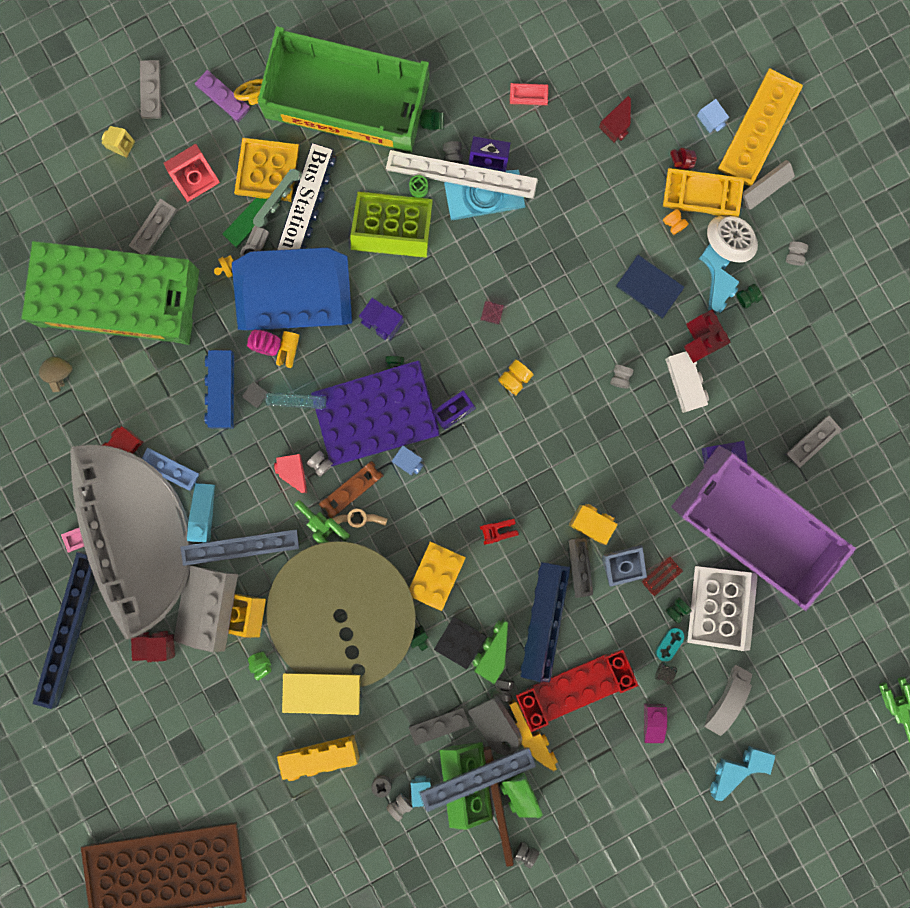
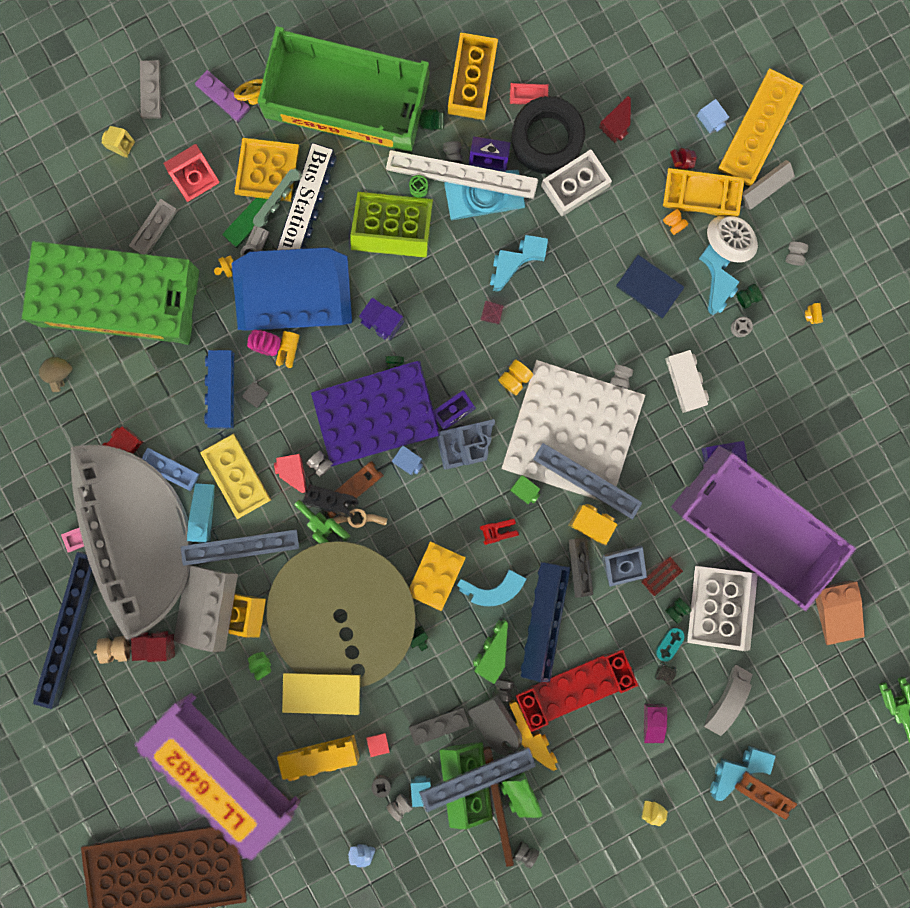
(109, 649): none -> tan wheel
(216, 778): none -> medium lavender piece
(235, 476): none -> light yellow tile
(296, 400): clear light blue piece -> none
(329, 500): none -> black plate
(361, 855): none -> light blue piece
(378, 744): none -> coral tile
(460, 642): black plate -> none
(465, 444): none -> sand blue slope
(472, 76): none -> yellow brick
(495, 596): none -> medium azure arch
(508, 262): none -> medium azure arch
(525, 490): none -> bright green brick
(547, 108): none -> black tyre
(576, 183): none -> white brick
(577, 418): none -> white plate
(587, 481): none -> sand blue plate
(654, 813): none -> light yellow piece
(707, 336): dark red brick -> none
(744, 324): none -> light grey wheel
(766, 795): none -> dark orange plate
(813, 441): light grey plate -> none
(814, 313): none -> yellow plate
(841, 612): none -> nougat slope

